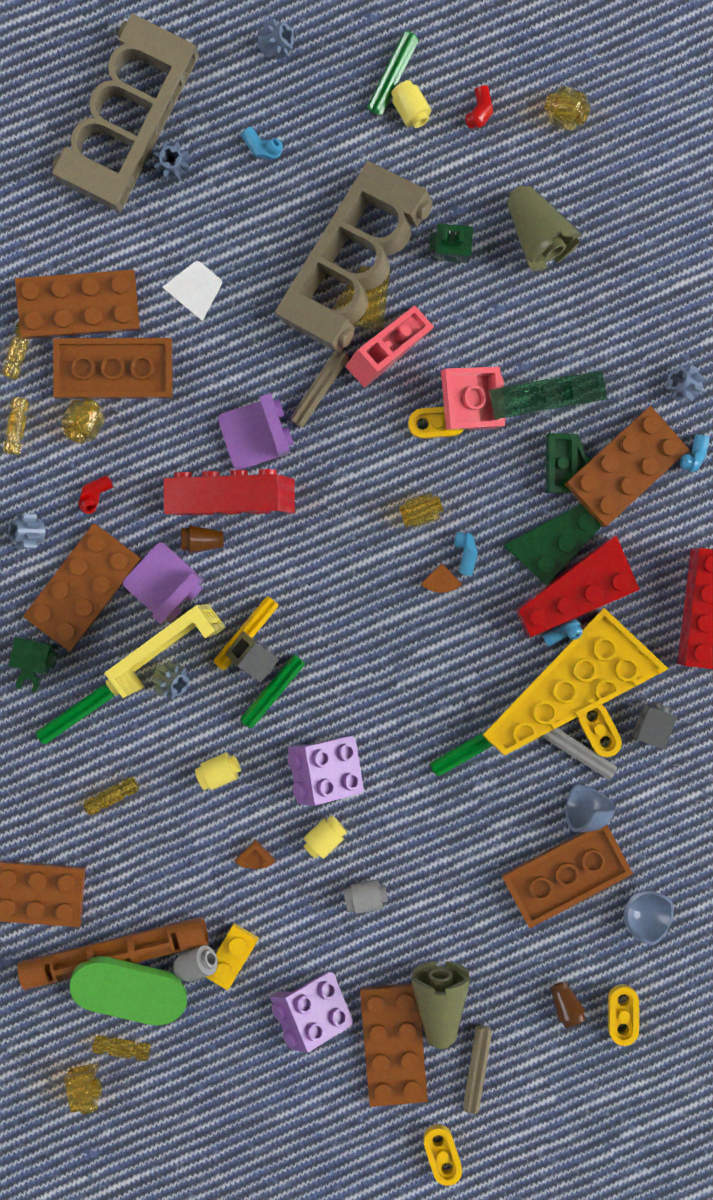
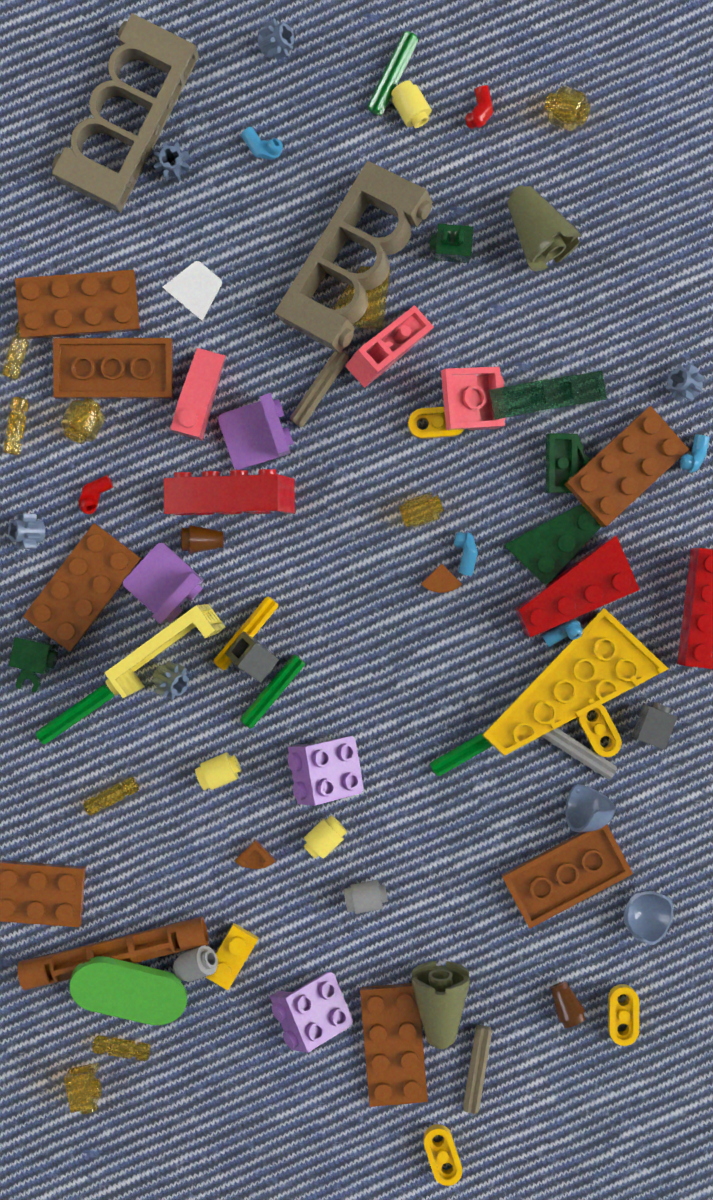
(198, 394): none -> coral slope

